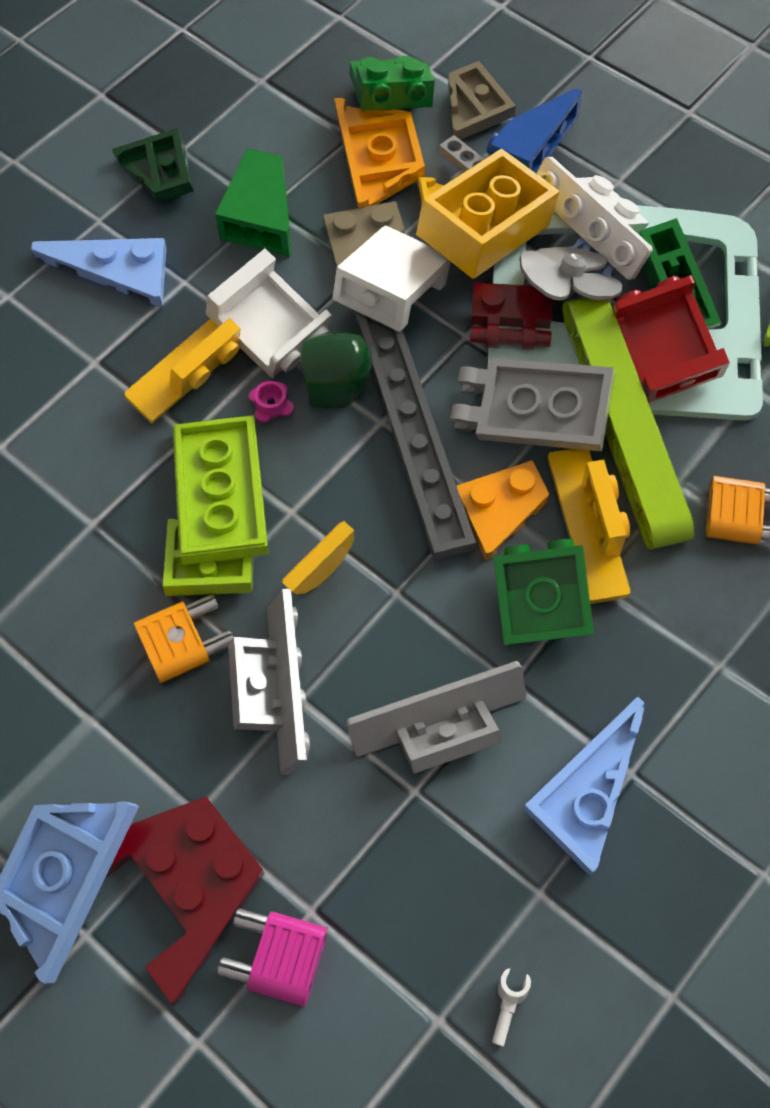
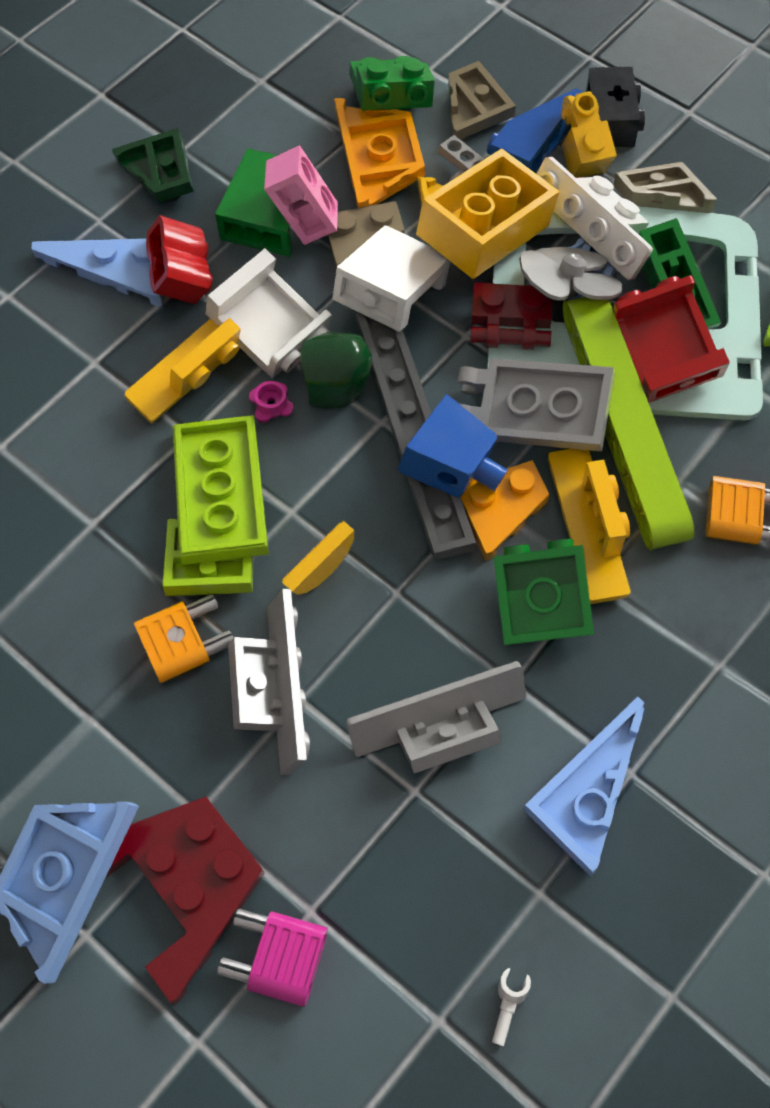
(178, 260): none -> red brick
(301, 195): none -> bright pink brick
(452, 451): none -> blue torso
(589, 142): none -> yellow brick
(618, 102): none -> black brick
(666, 188): none -> dark tan wing

